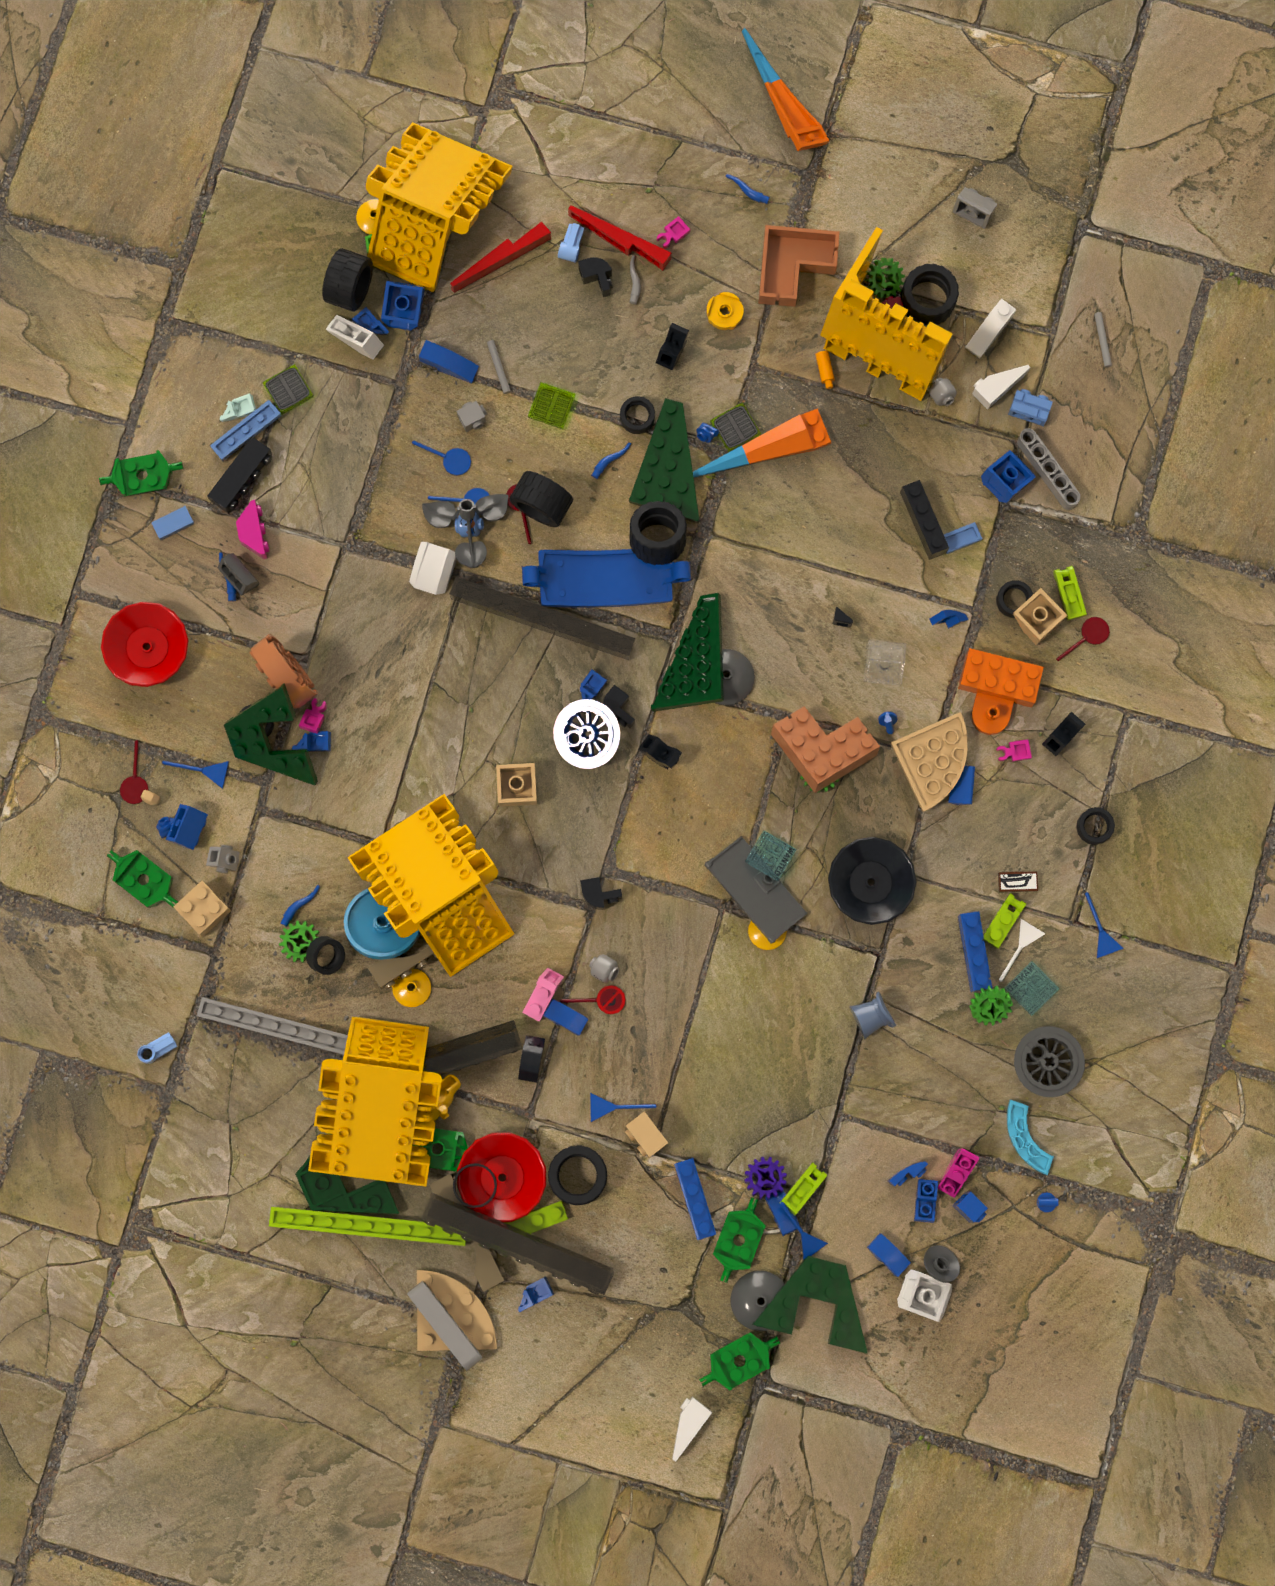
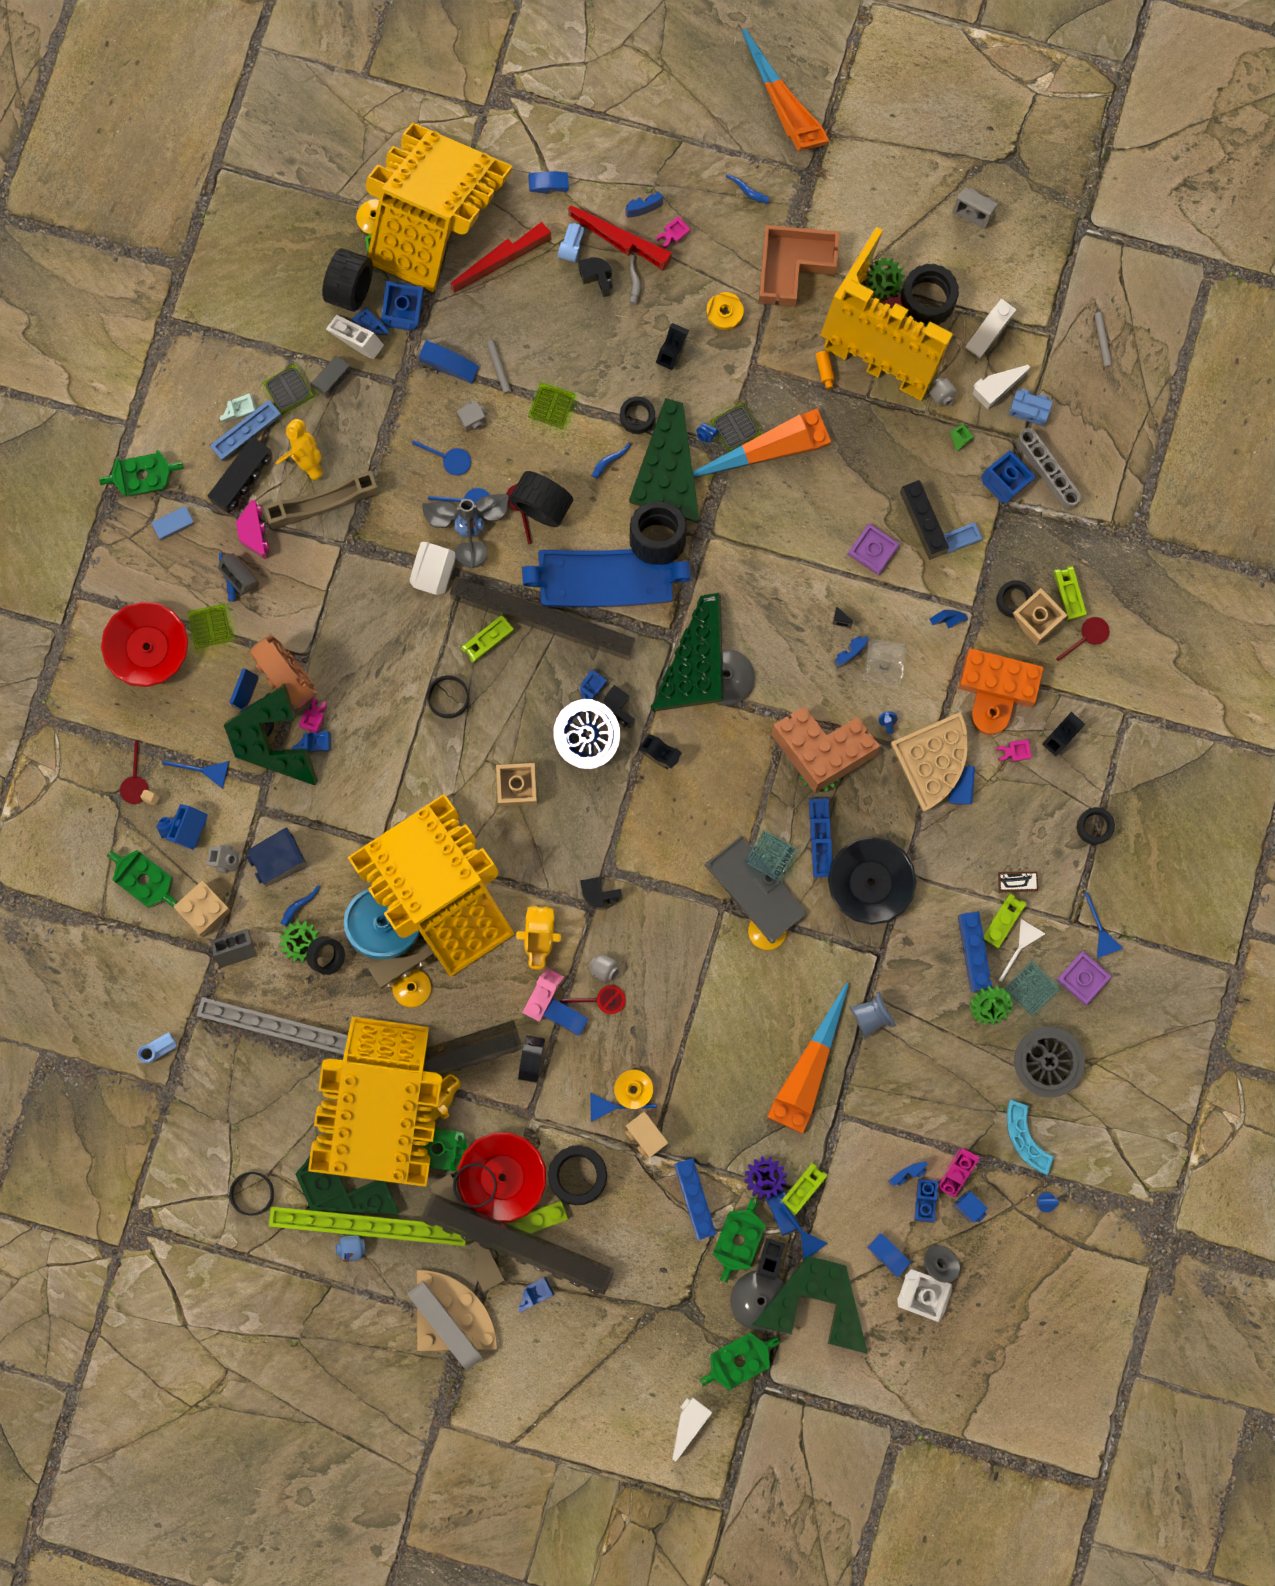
(210, 626): none -> clear neon green tile
(232, 1189): none -> black tyre
(233, 948): none -> dark grey brick
(243, 689): none -> blue slope
(276, 857): none -> dark blue slope
(294, 510): none -> dark tan arch
(303, 449): none -> yellow piece
(331, 376): none -> dark grey brick
(350, 1248): none -> medium blue head
(447, 677): none -> black tyre
(487, 638): none -> lime plate
(538, 935): none -> yellow piece
(549, 180): none -> blue slope
(629, 1079): none -> yellow dish
(639, 207): none -> blue slope
(770, 1259): none -> black brick
(797, 1096): none -> orange plate
(820, 836): none -> blue slope
(855, 647): none -> blue slope
(873, 549): none -> medium lavender tile
(961, 436): none -> bright green slope
(1083, 978): none -> medium lavender tile

